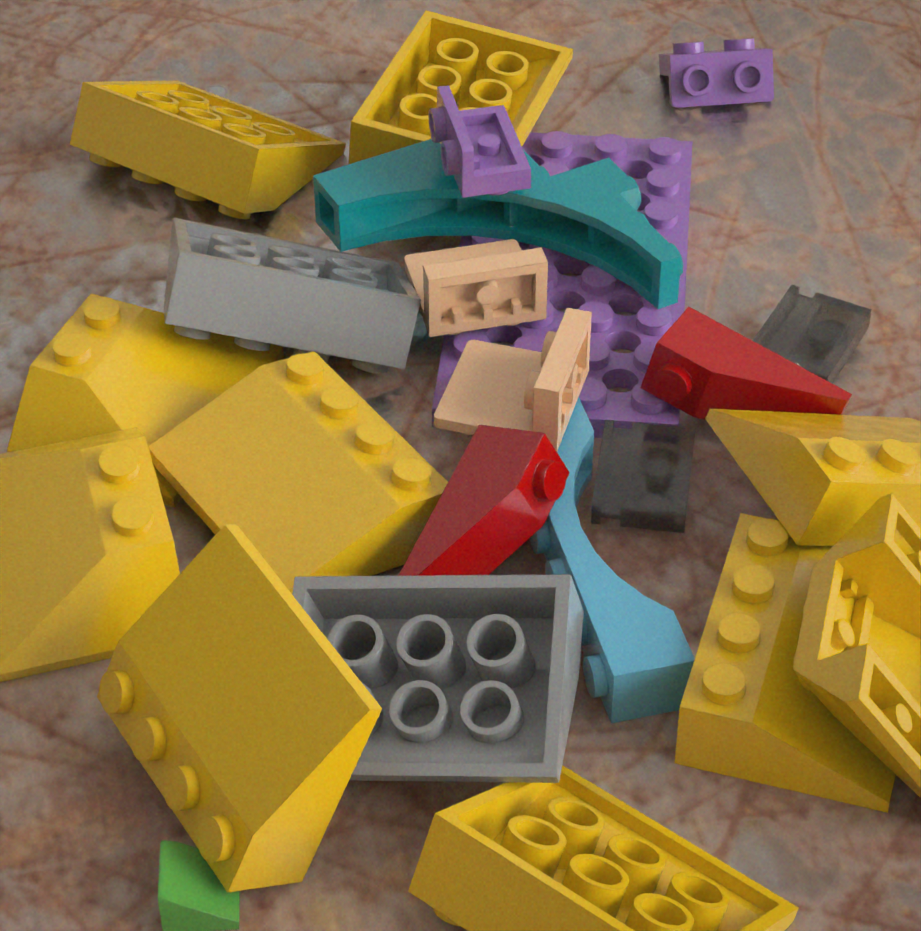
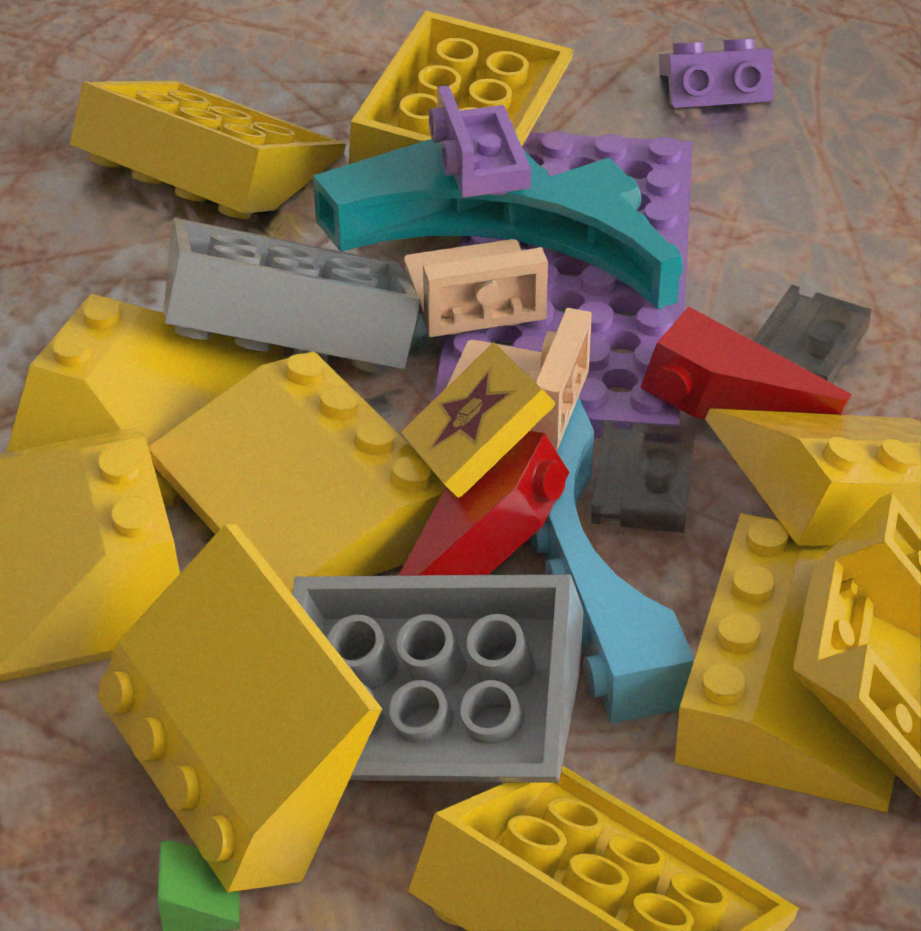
(477, 419): none -> yellow tile

